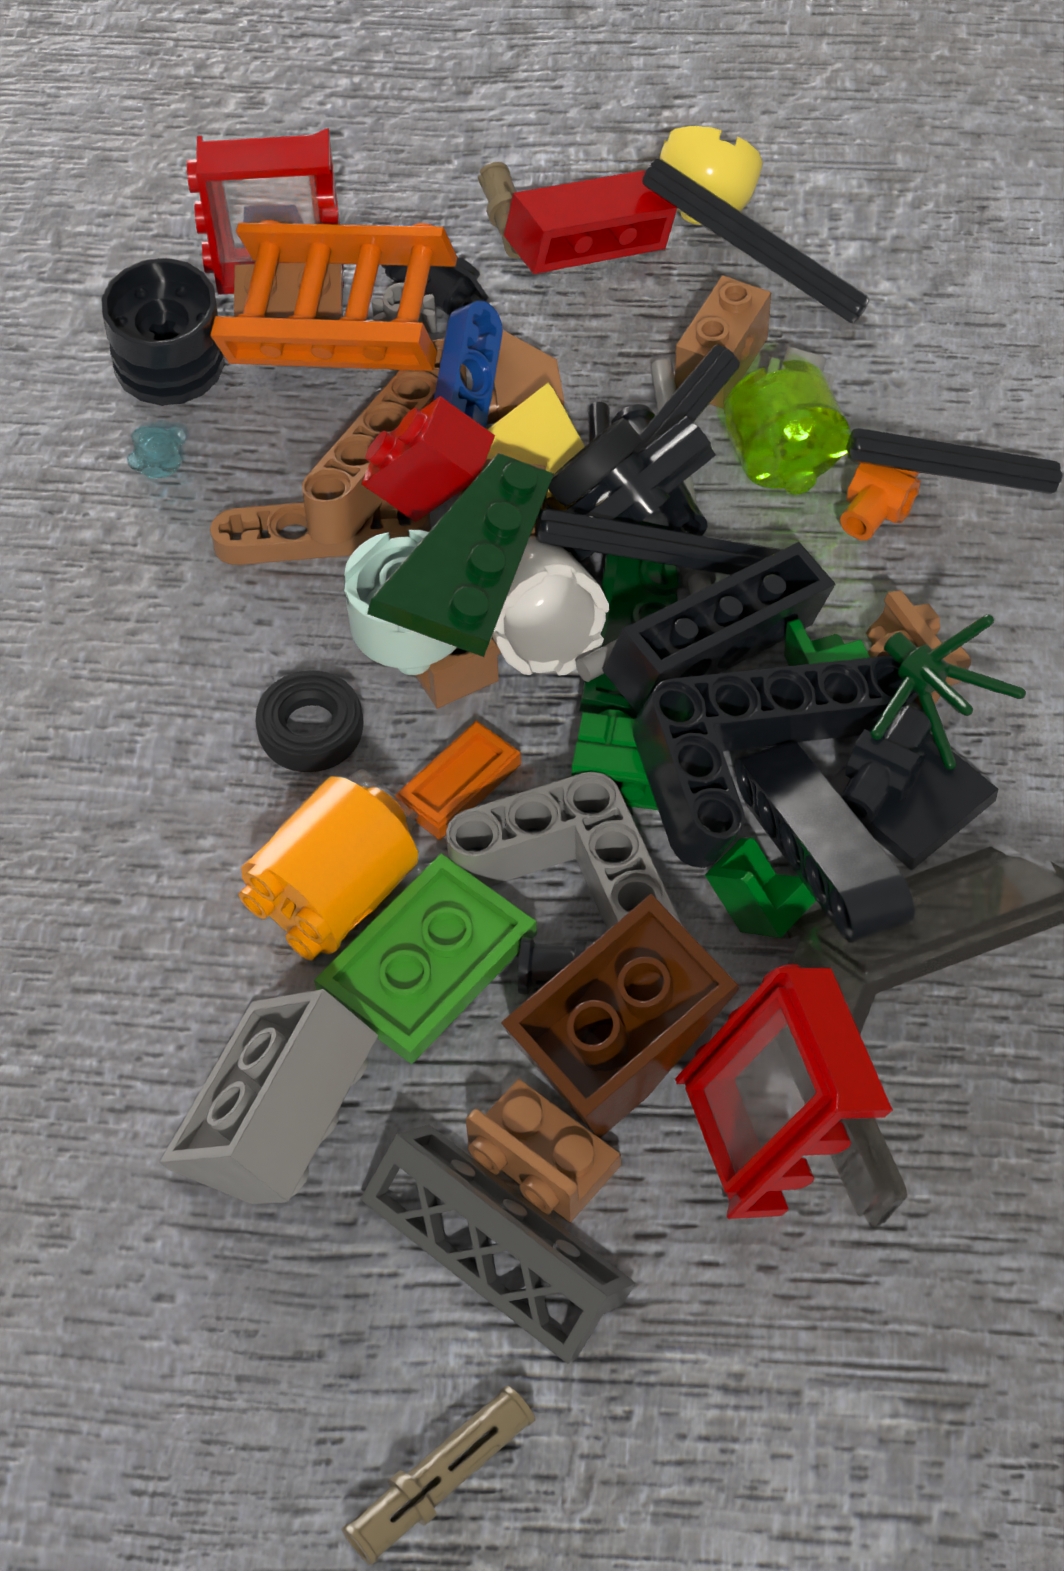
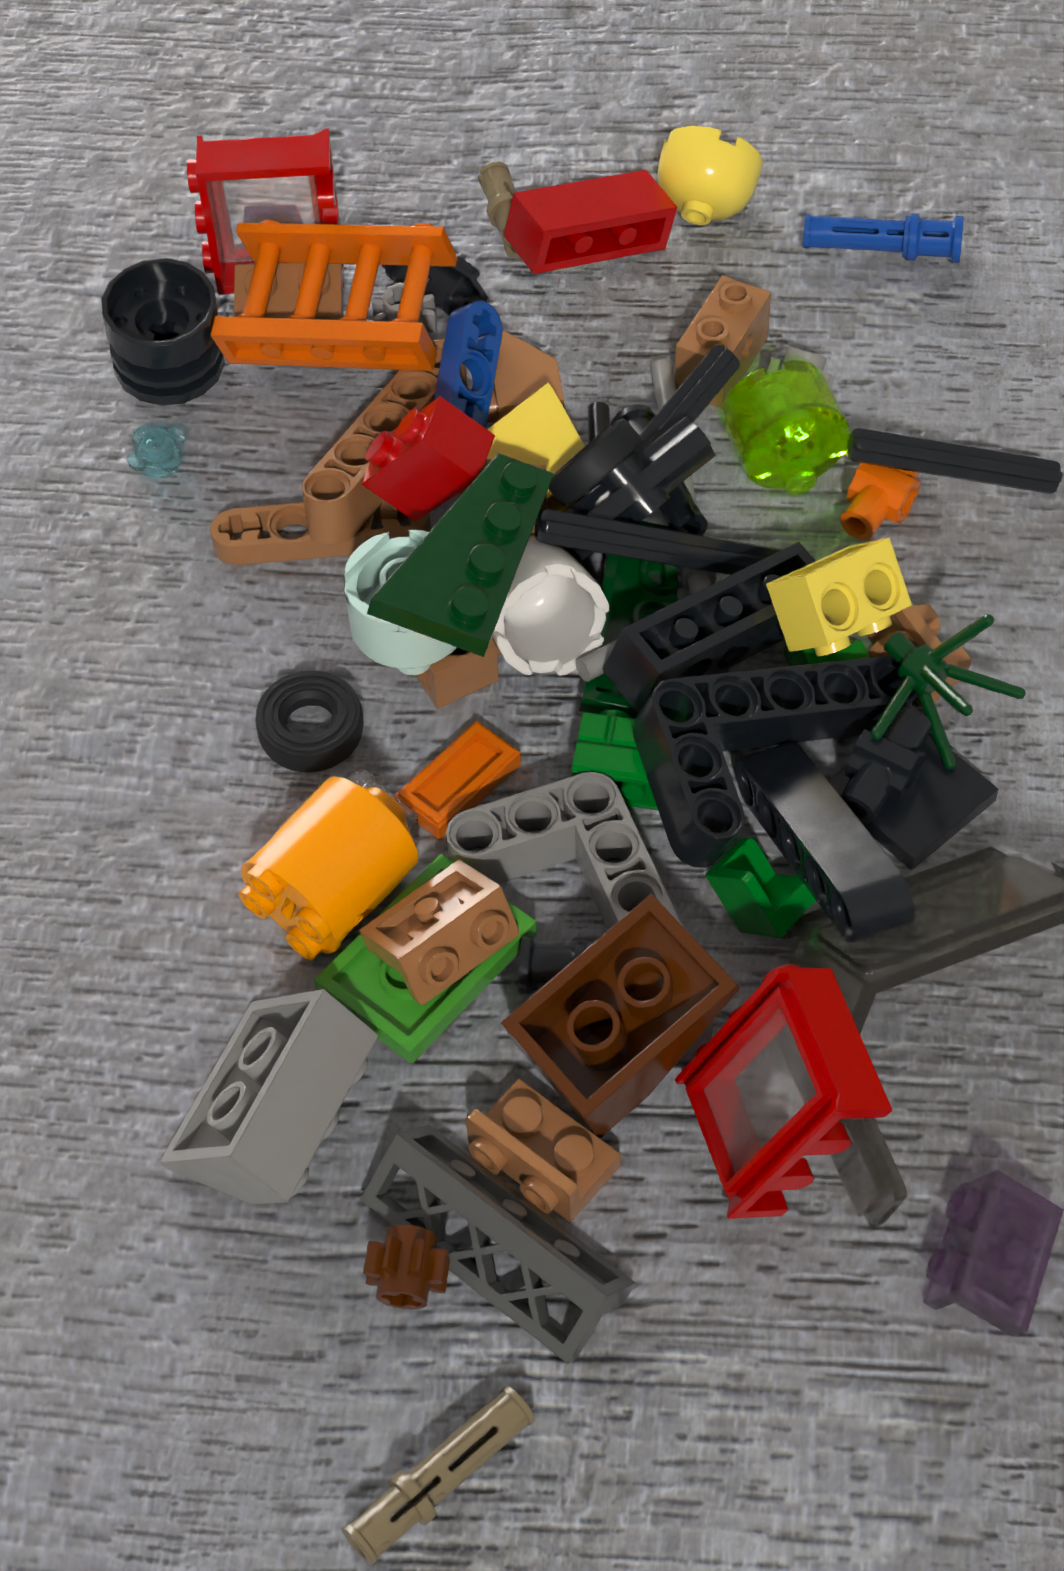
(406, 1267): none -> reddish brown gear
(442, 930): none -> medium nougat bracket
(755, 240): black axle -> none
(840, 596): none -> light yellow brick
(911, 237): none -> blue pin
(994, 1251): none -> clear purple bracket

